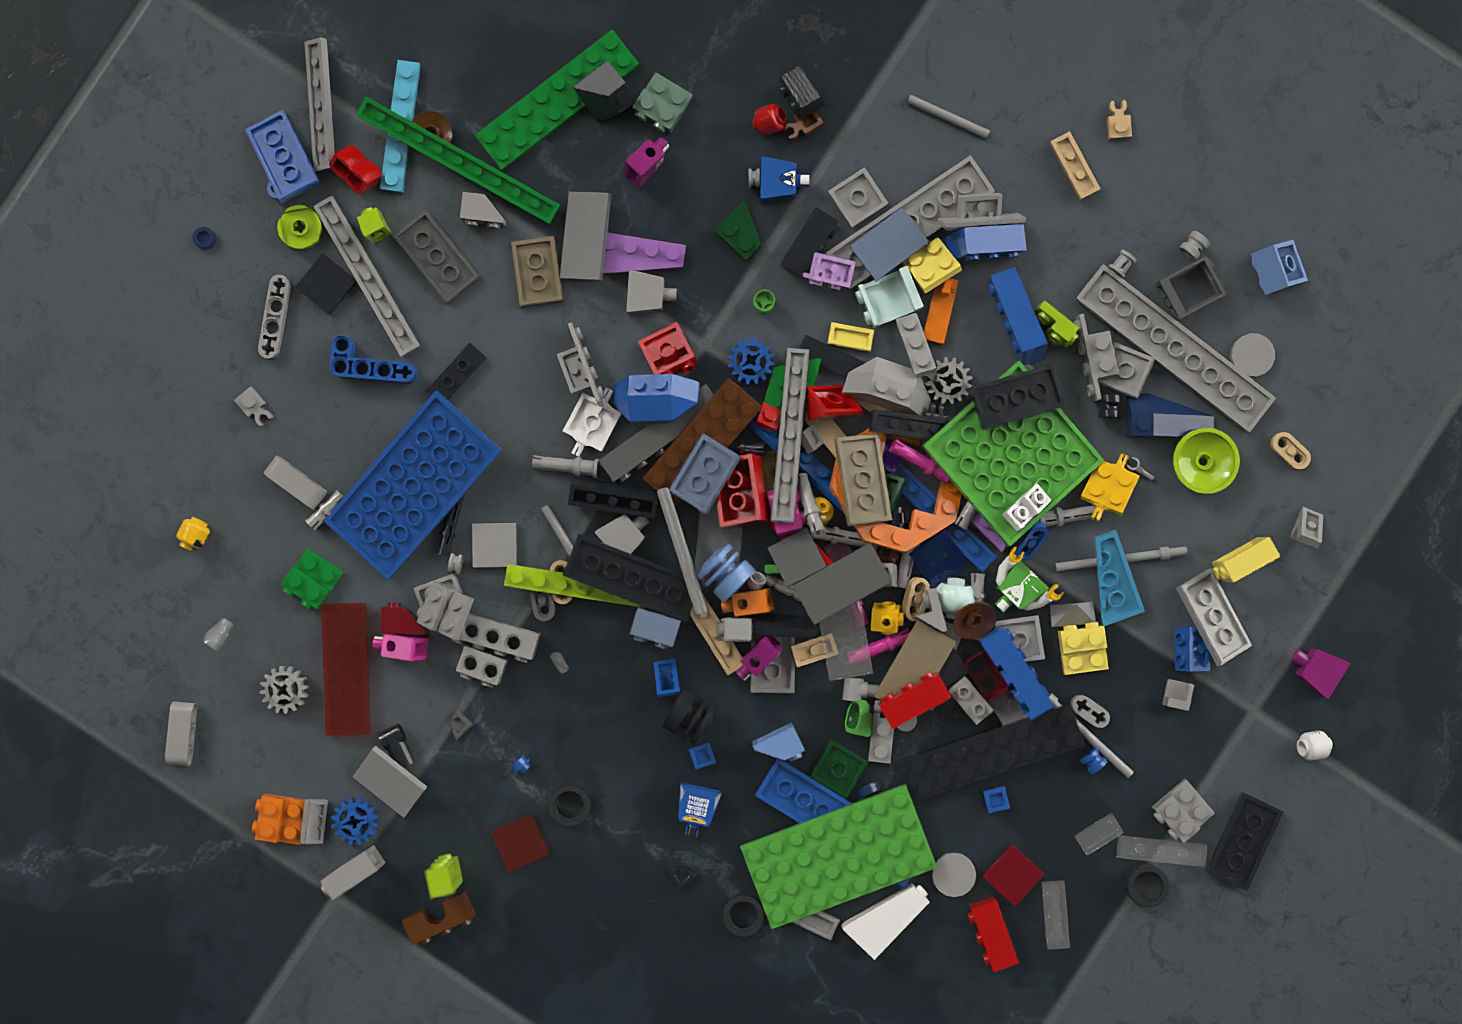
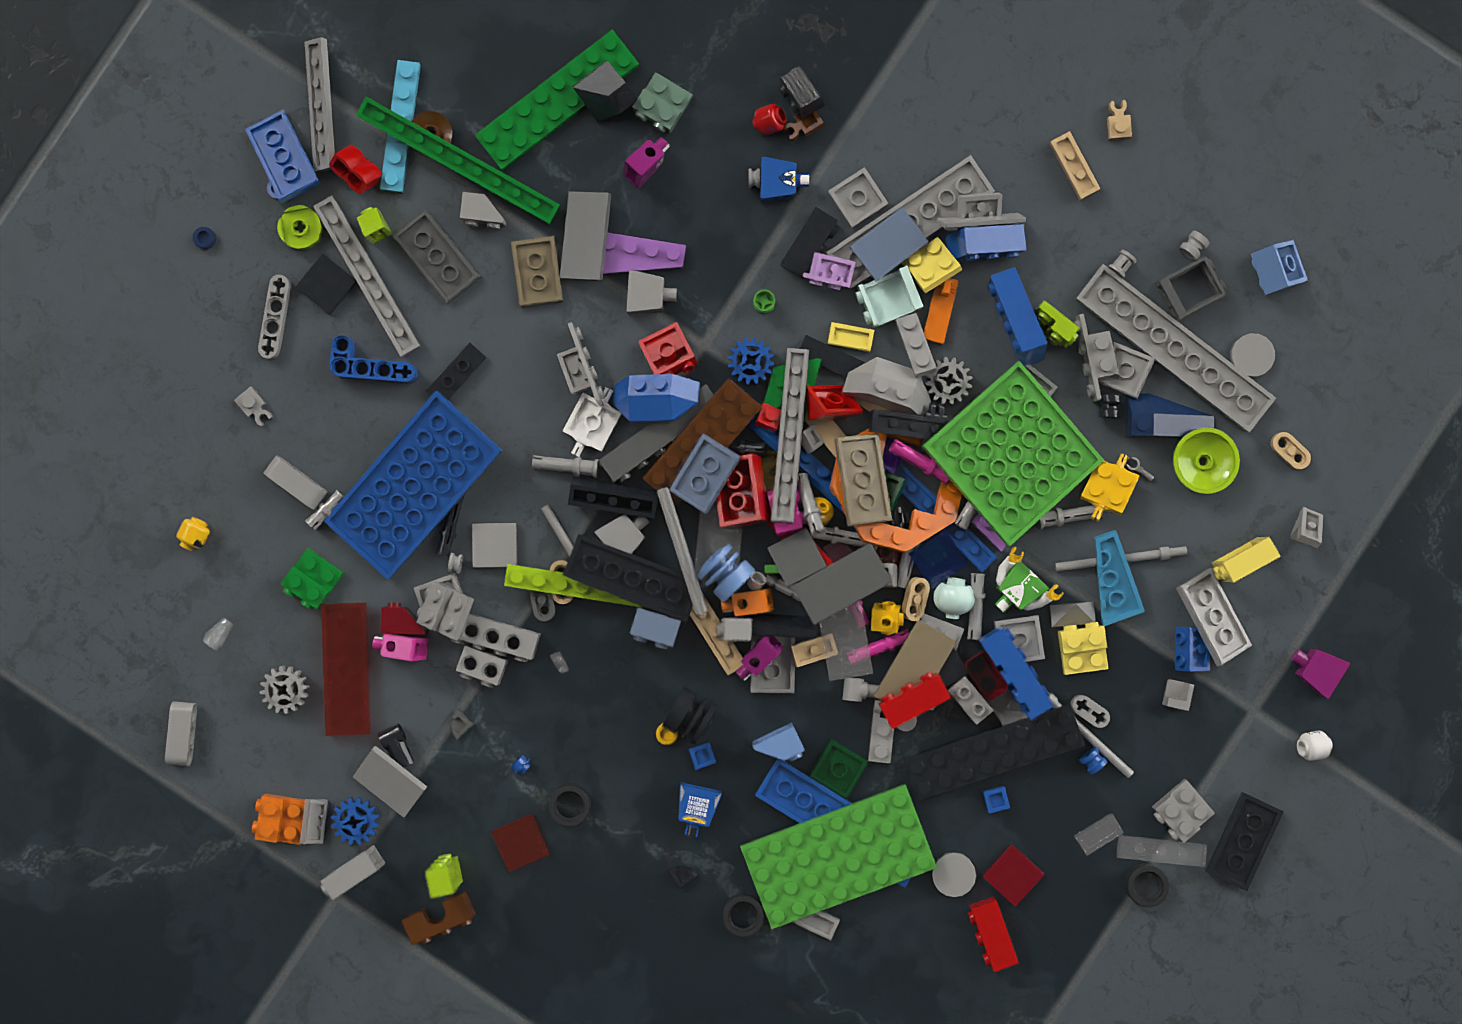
(664, 736): none -> yellow tile
(666, 678): blue slope -> none
(740, 232): dark green wing -> none
(859, 718): bright green rock -> none
(867, 789): dark blue tile -> none
(886, 919): white slope -> none
(934, 617): light grey slope -> none
(948, 116): light grey bar -> none
(974, 620): reddish brown dish -> none
(1017, 396): black plate -> none
(1026, 507): white slope -> none
(1031, 541): blue plate -> none
(1055, 914): clear plate -> none

